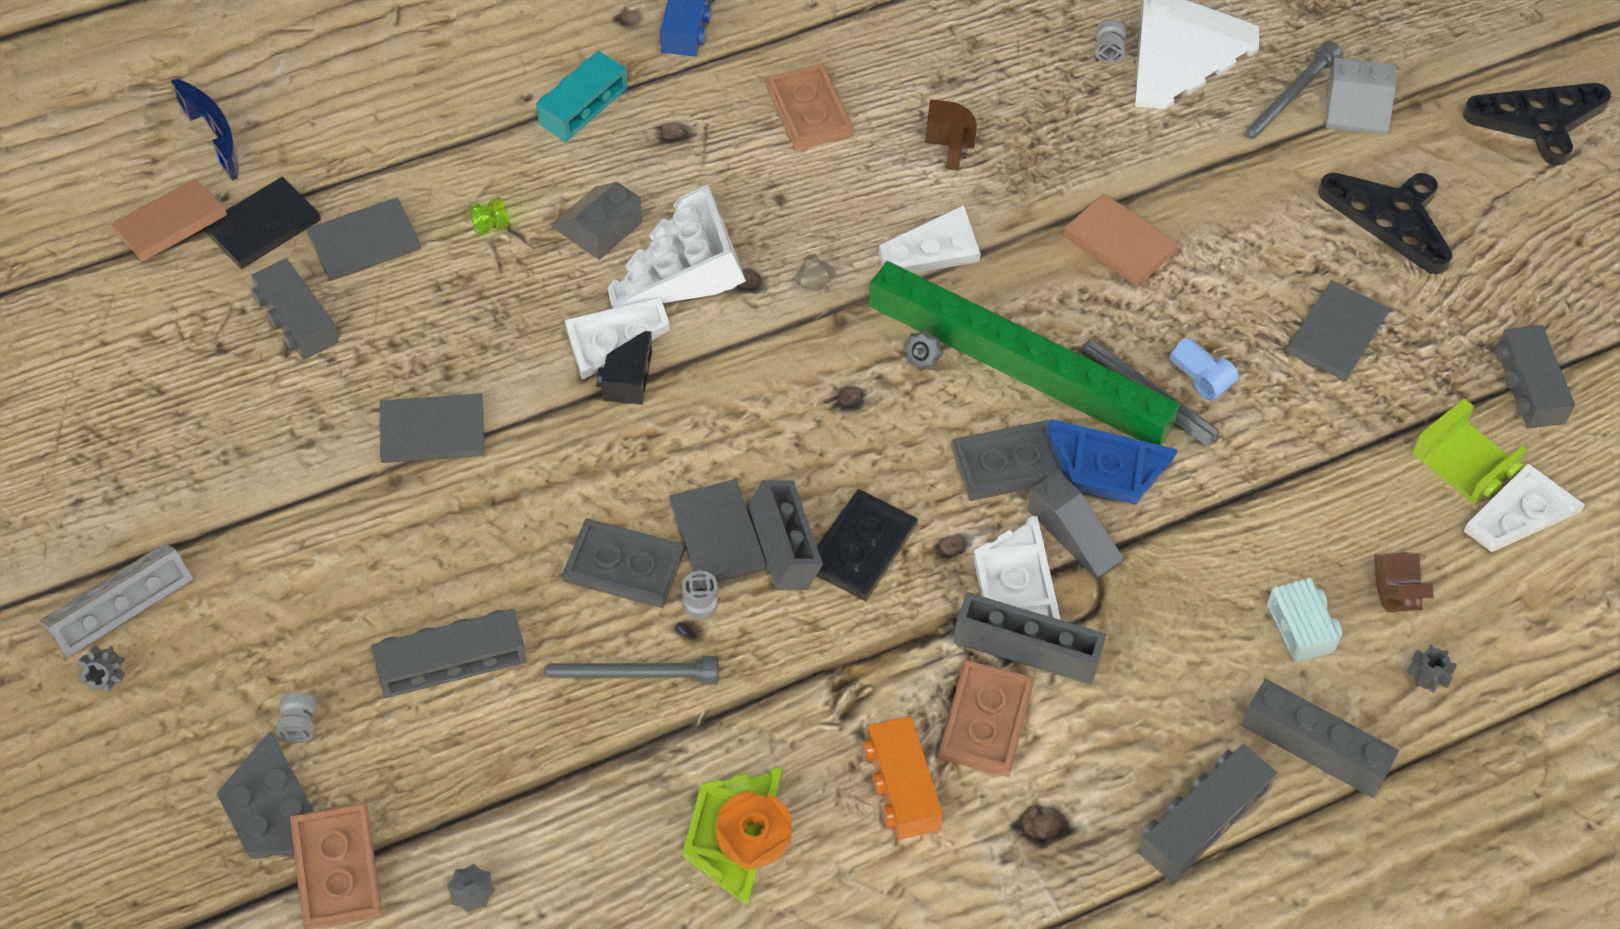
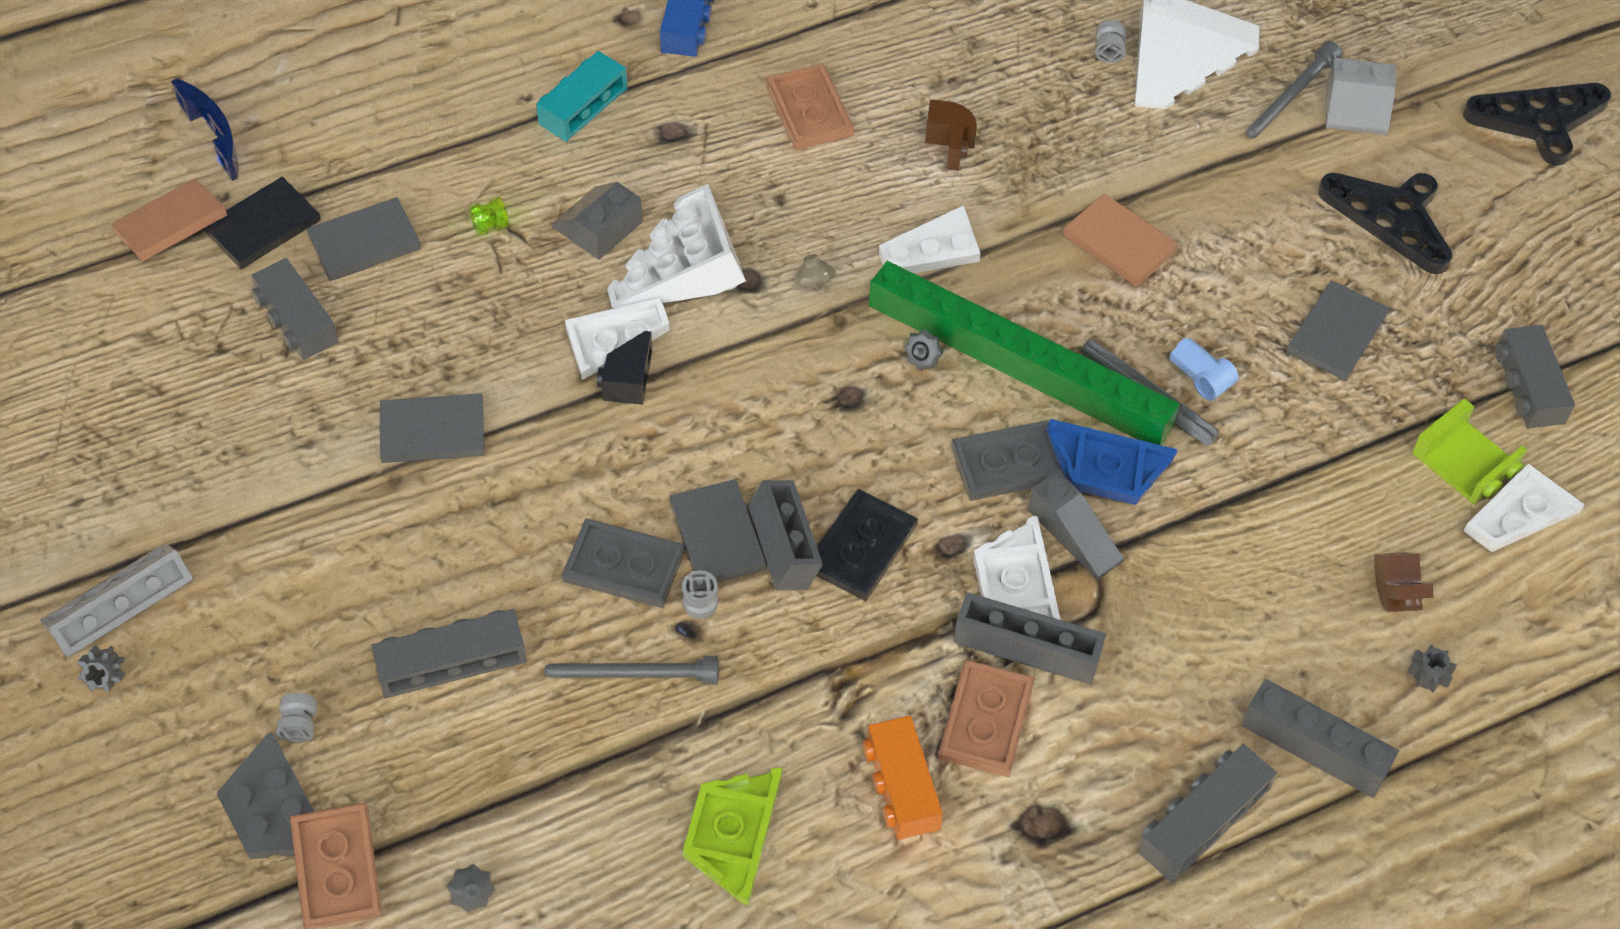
(753, 850): orange plate -> none
(1304, 620): light aqua brick -> none

